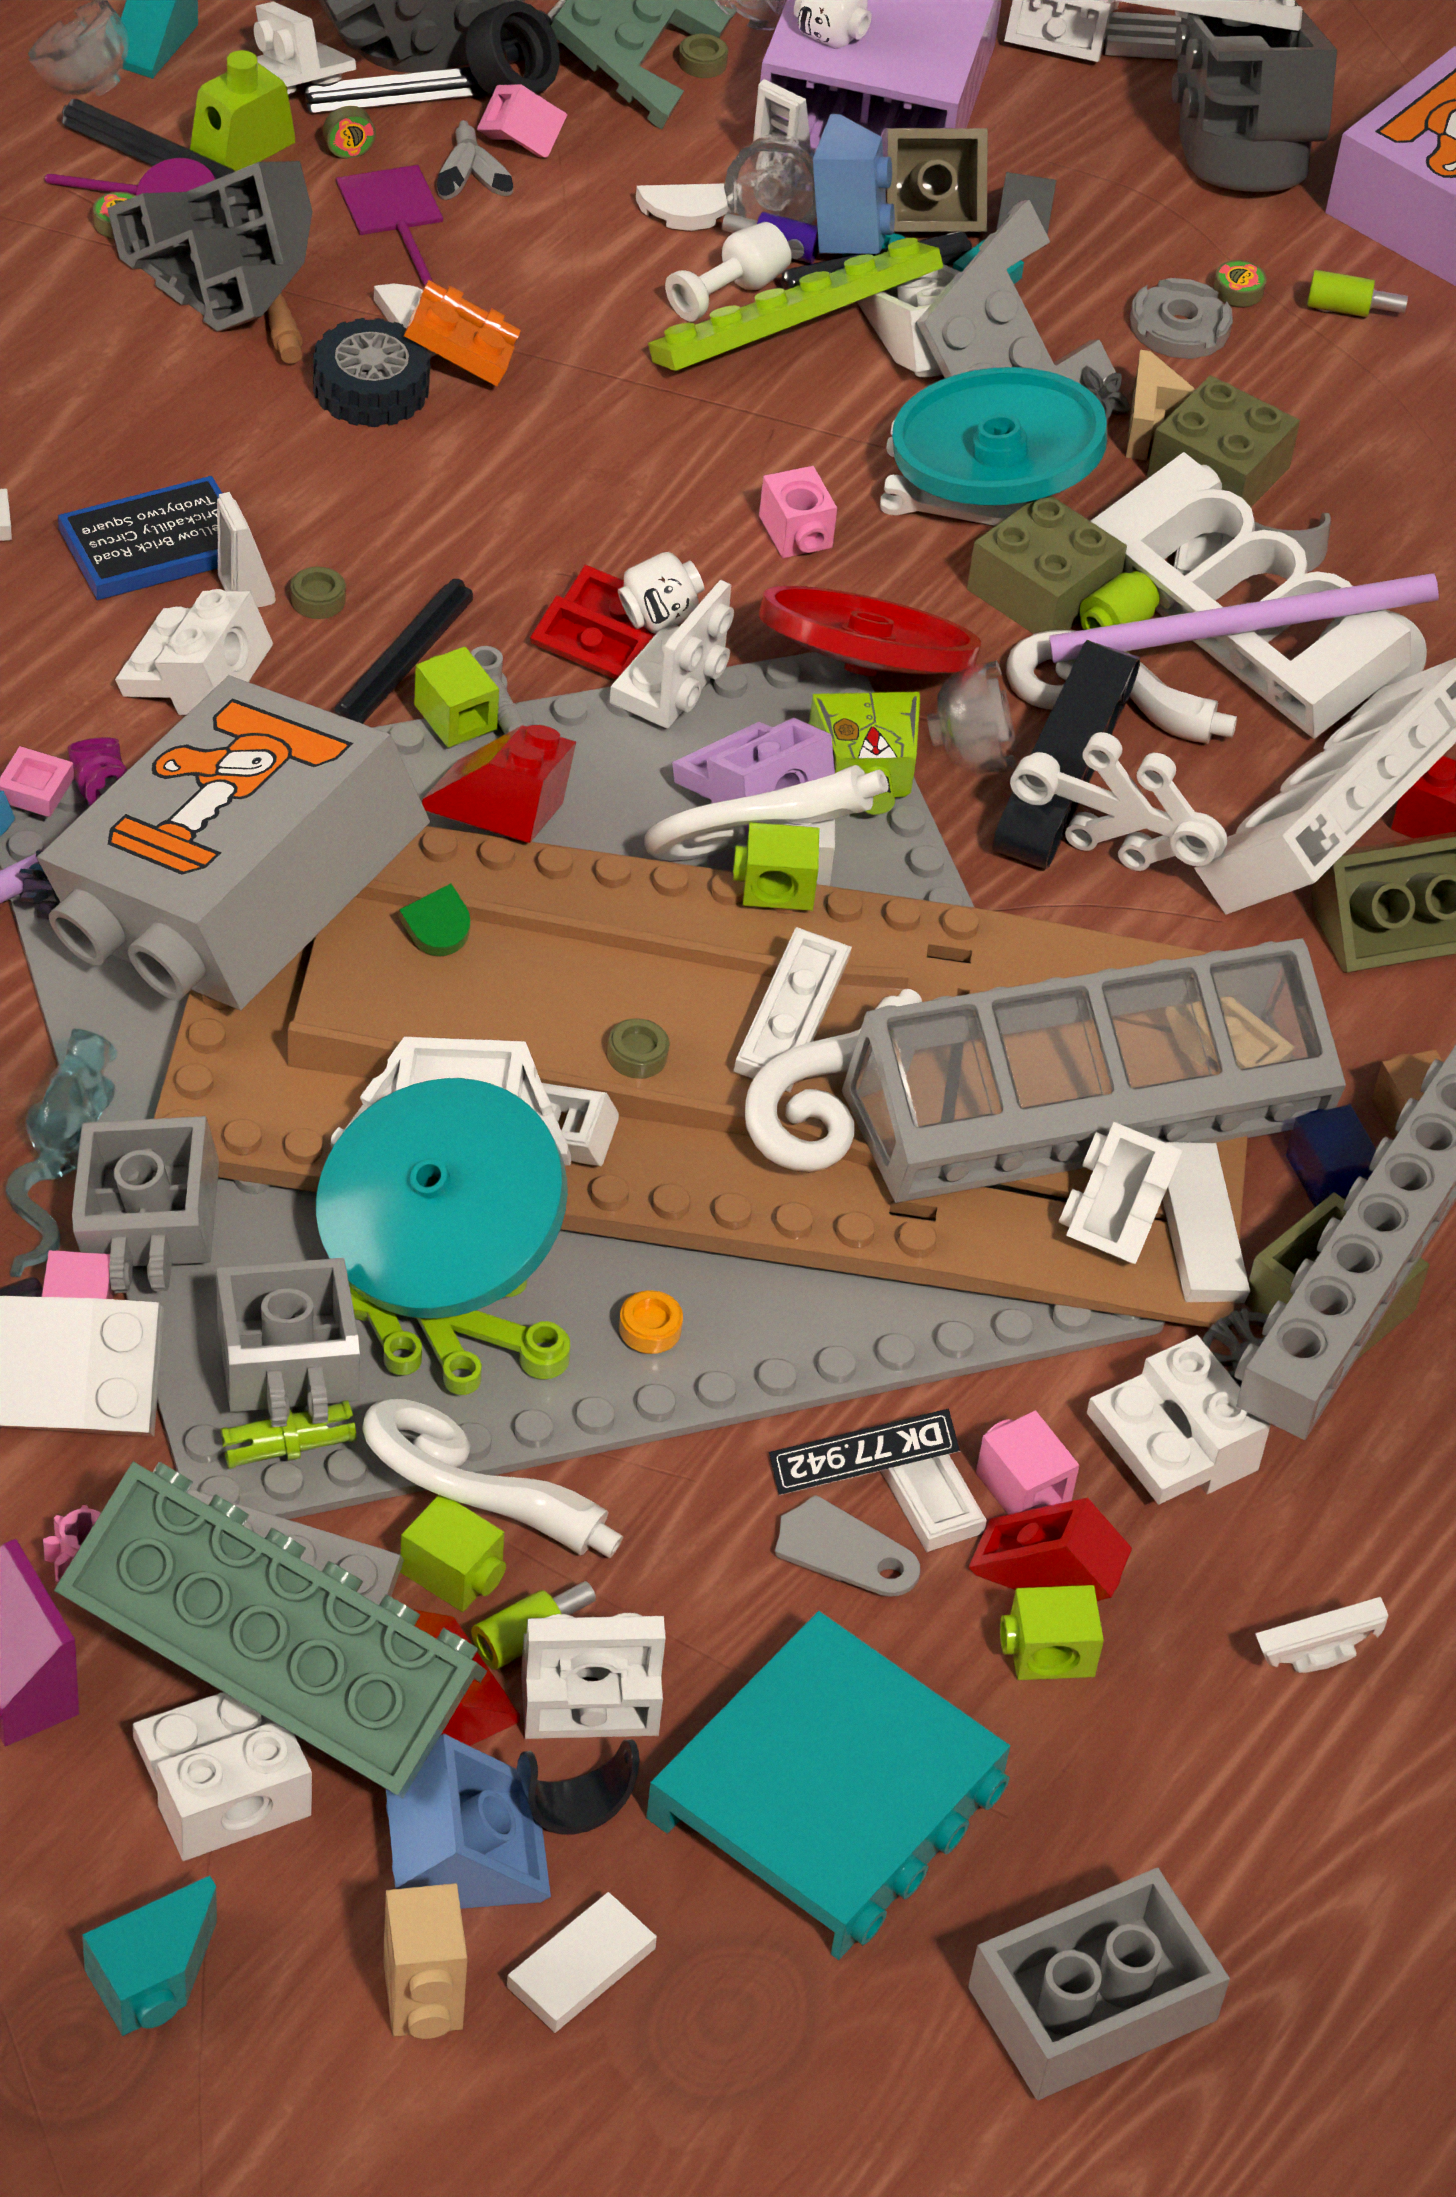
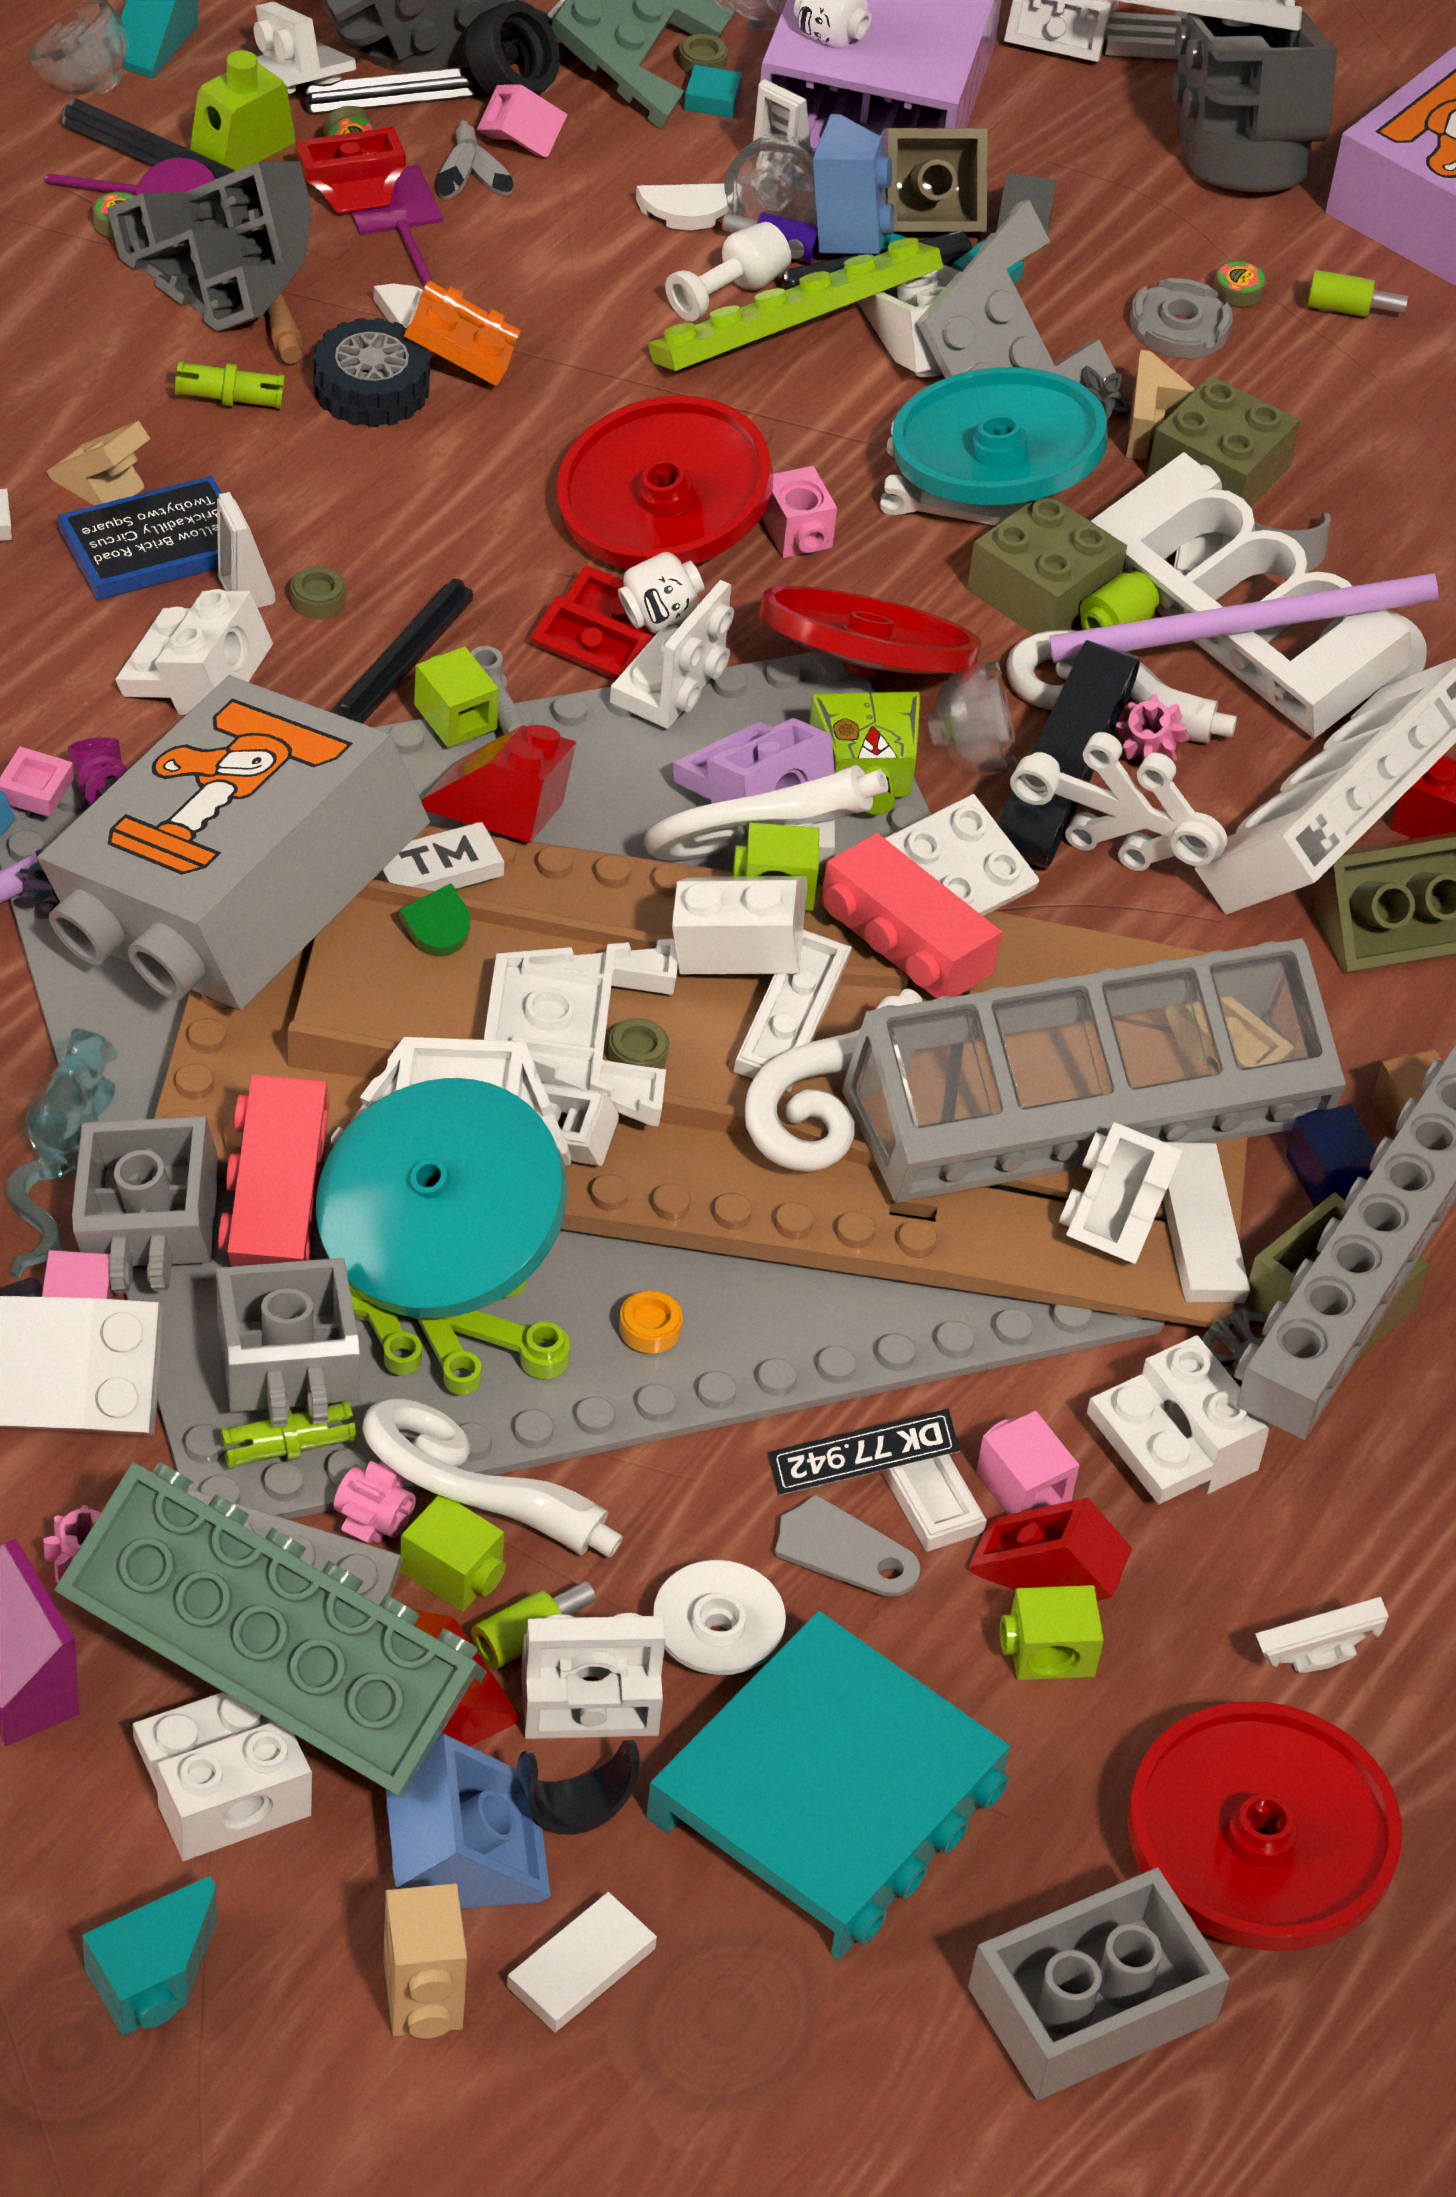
(103, 467): none -> tan slope
(229, 384): none -> lime pin
(276, 1171): none -> coral brick
(353, 168): none -> red slope
(374, 1502): none -> bright pink gear
(453, 856): none -> white tile
(562, 1012): none -> white wing
(665, 480): none -> red dish
(713, 91): none -> teal tile
(726, 1597): none -> white dish
(739, 924): none -> white slope
(910, 917): none -> coral brick
(968, 855): none -> white bracket
(1160, 720): none -> bright pink gear
(1266, 1824): none -> red dish

